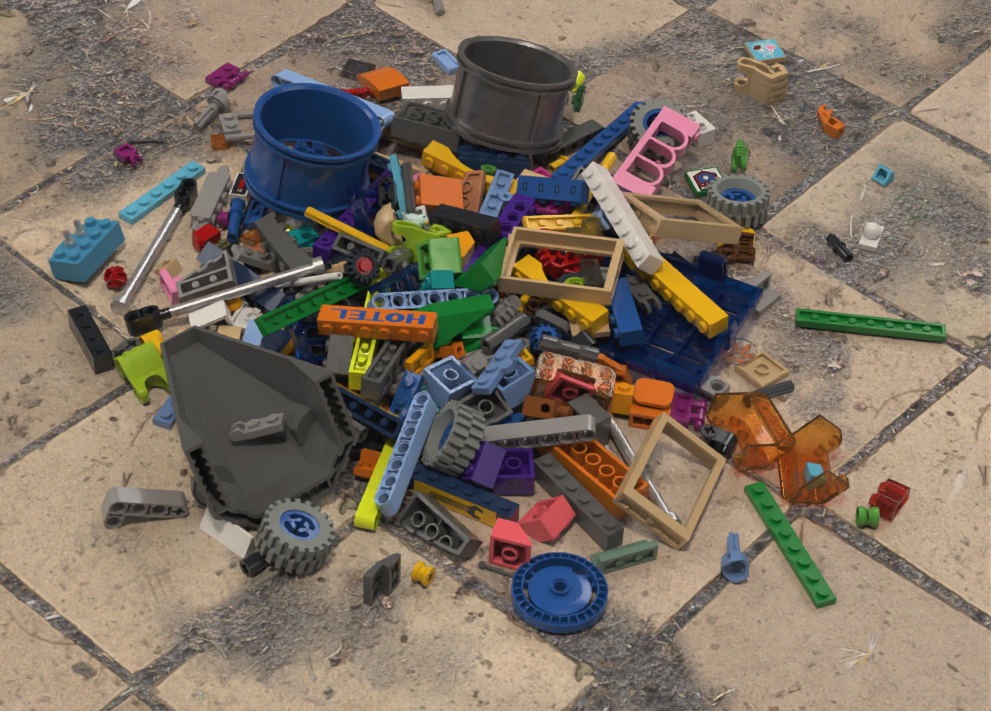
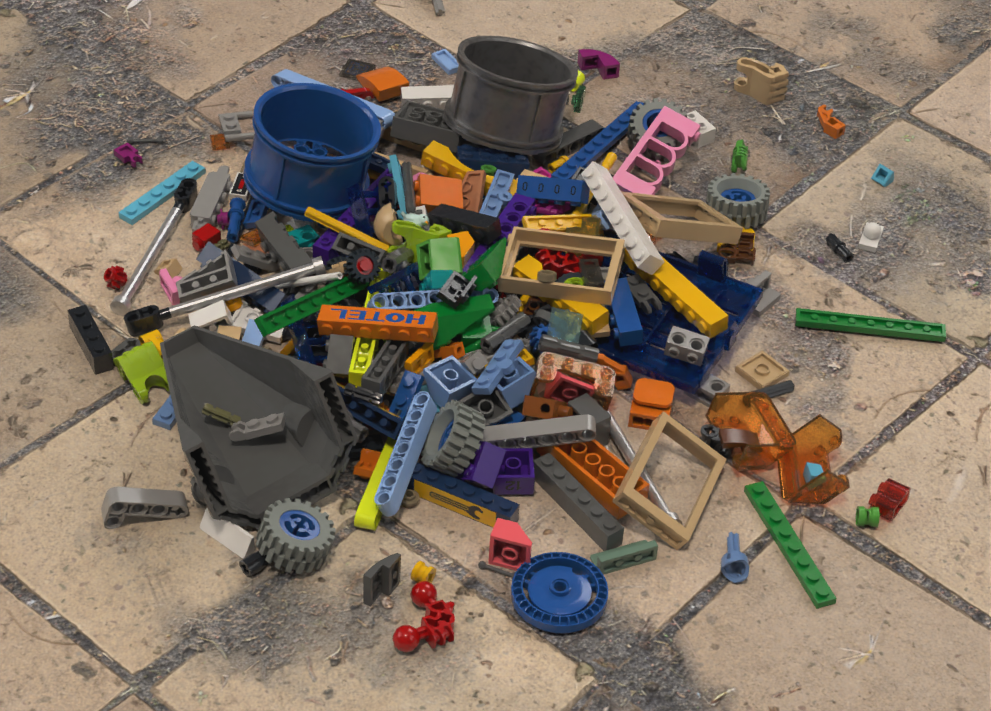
(85, 249): dark azure piece -> none
(218, 103): light grey piece -> none
(220, 414): none -> olive axle
(226, 77): magenta plate -> none
(276, 340): dark blue slope -> none
(363, 394): none -> black axle
(435, 626): none -> red piece
(436, 524): dark grey wedge -> none
(455, 289): none -> black bracket
(546, 276): none -> dark tan tile
(547, 519): coral slope -> none
(565, 325): none -> clear light blue piece
(605, 63): none -> magenta brick
(622, 398): light orange slope -> none
(682, 408): magenta plate -> none
(686, 345): none -> light grey brick
(699, 180): tile -> none
(737, 438): none -> reddish brown slope
(741, 352): clear dish -> none
(765, 51): tile -> none

